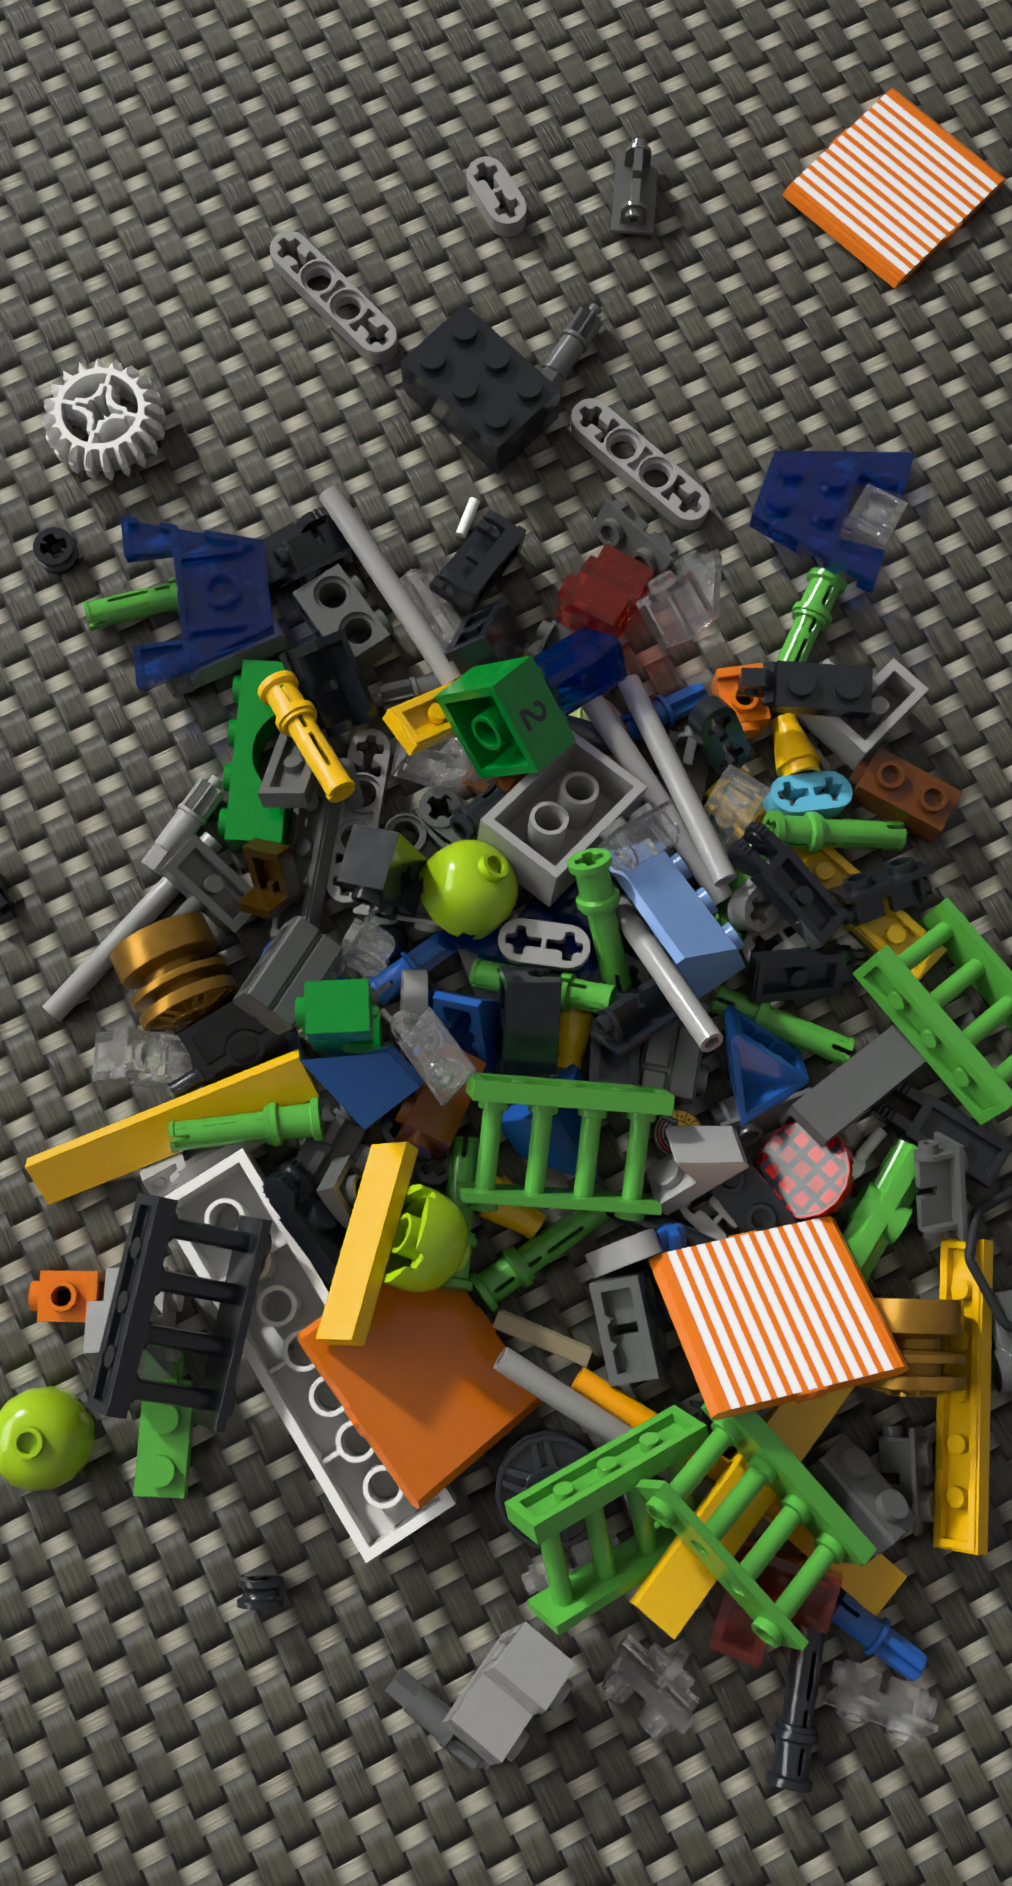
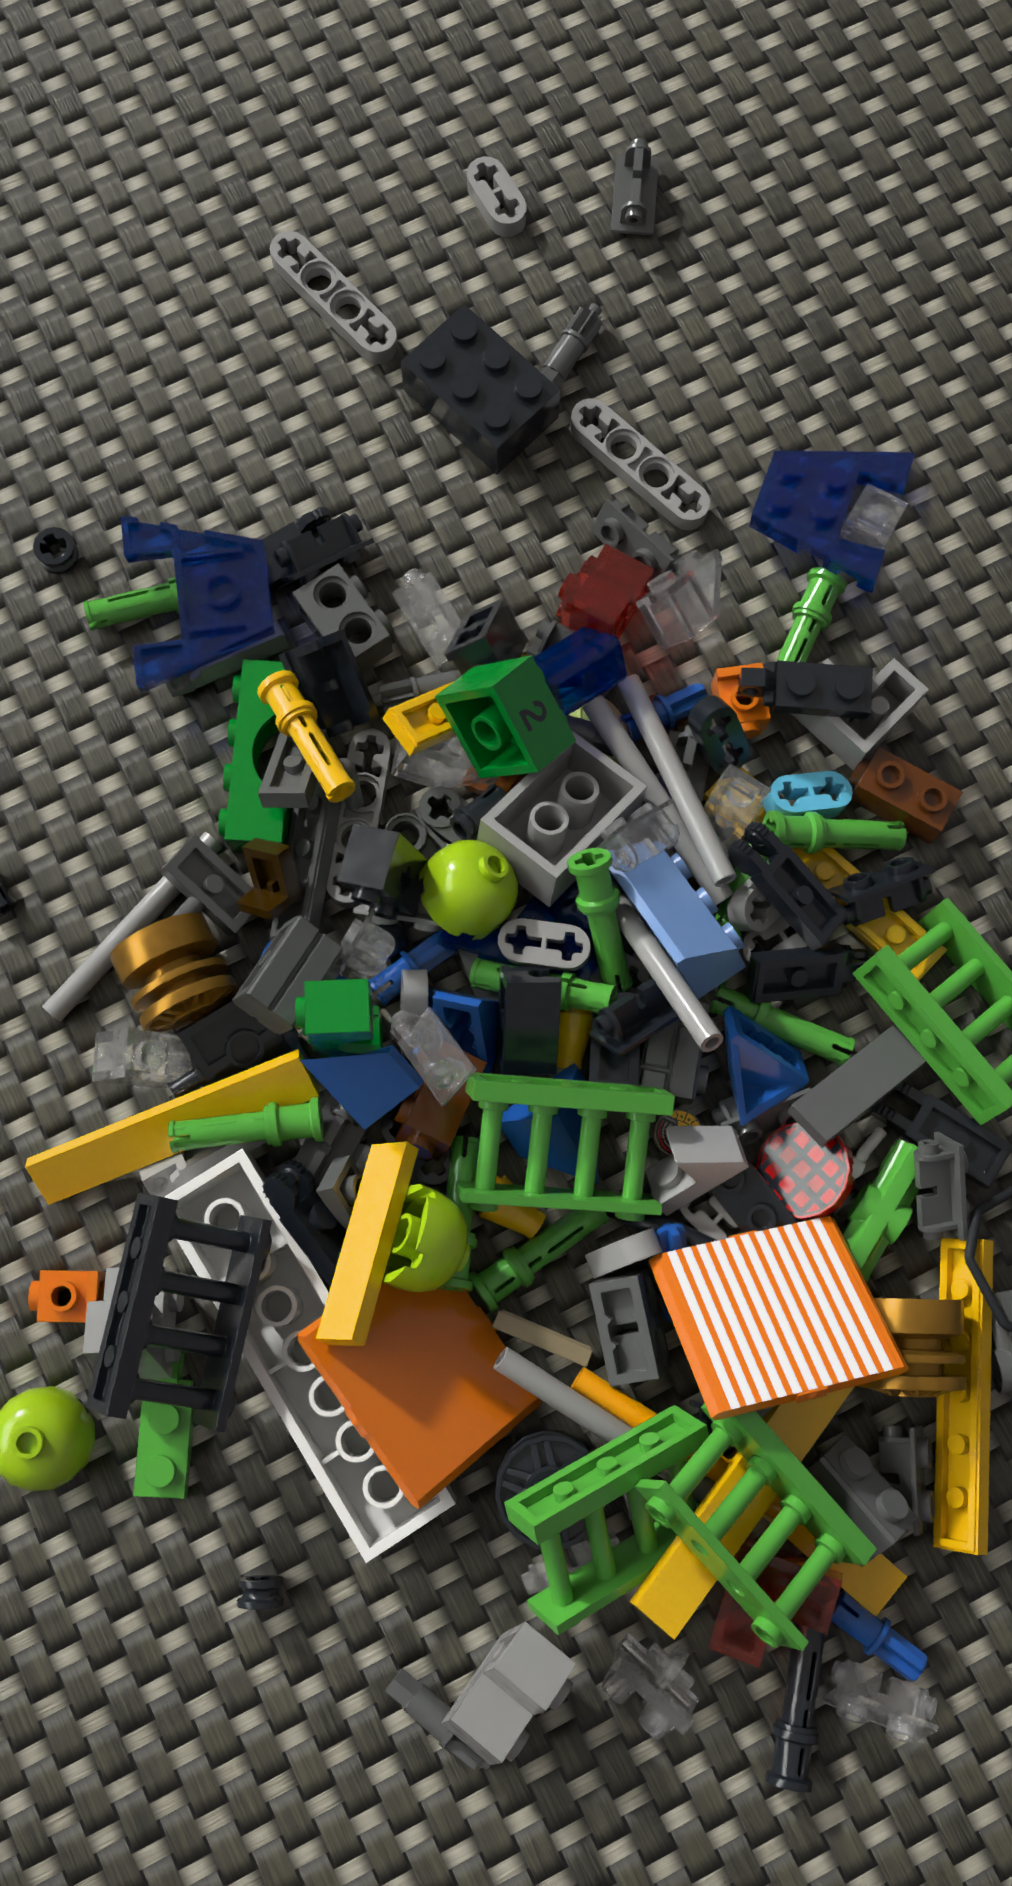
(114, 434): white gear -> none
(186, 822): light grey piece -> none
(389, 584): light grey piece -> none
(467, 517): white piece -> none
(479, 562): black hinge -> none
(792, 747): yellow cone -> none
(893, 187): piece -> none

